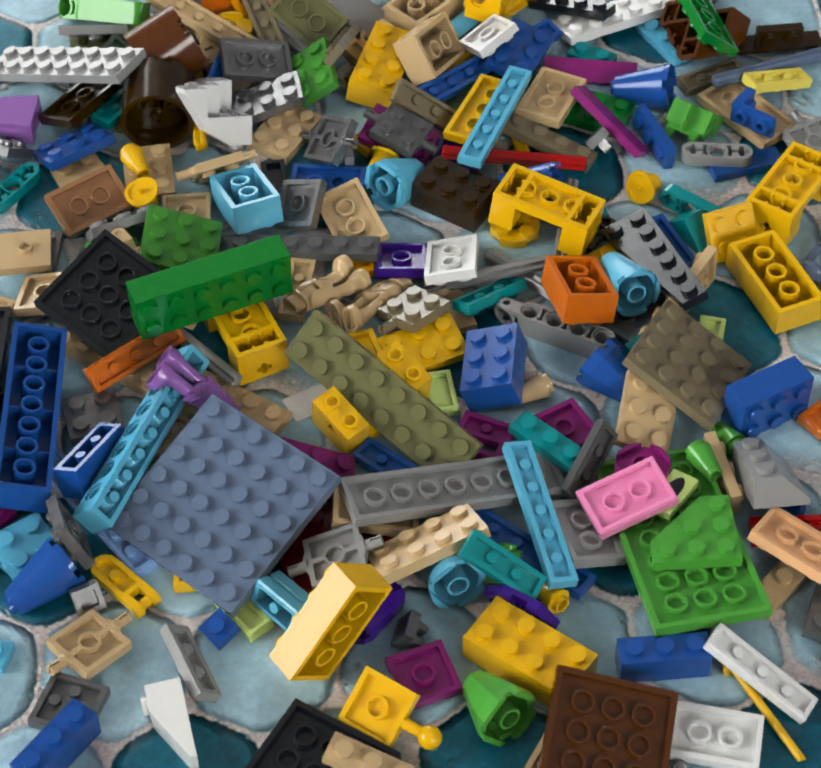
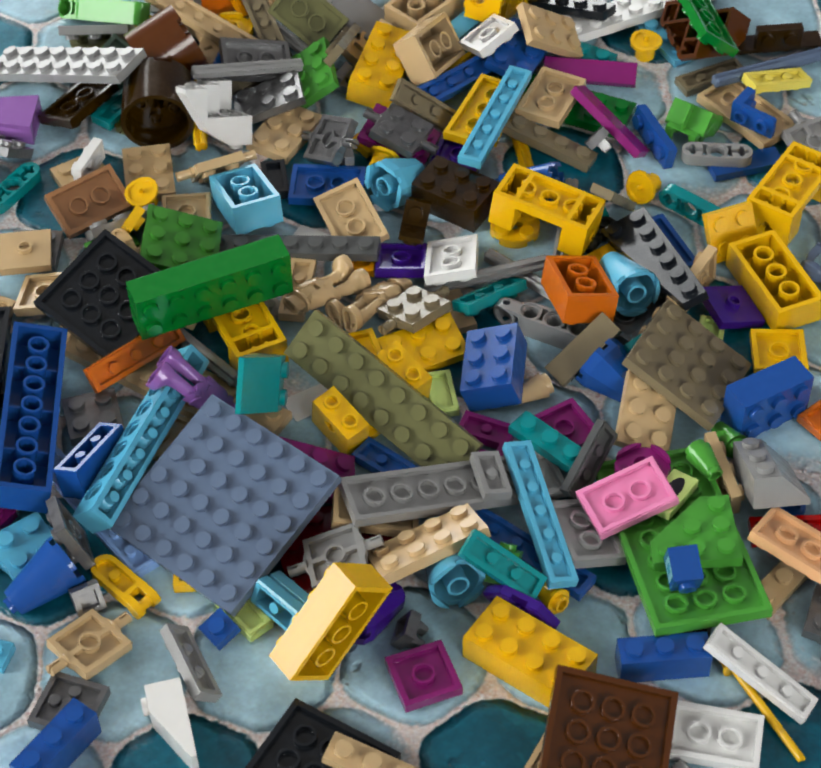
(73, 146): blue plate -> none
(89, 160): none -> white plate
(134, 159): yellow cone -> none
(134, 219): none -> yellow plate
(246, 68): none -> light grey axle
(261, 383): none -> teal slope
(301, 203): flat silver plate -> none
(383, 709): yellow plate -> none
(414, 221): none -> dark brown bracket
(490, 476): none -> light grey plate
(498, 707): bright green cone -> none
(522, 158): red axle -> none
(549, 31): none -> tan plate
(576, 353): none -> dark tan tile
(612, 197): none -> dark tan tile
(645, 44): none -> yellow piece
(647, 86): blue cone -> none
(683, 568): none -> blue brick
(691, 229): teal slope -> none
(732, 308): none -> dark purple plate
(776, 345): none -> yellow plate

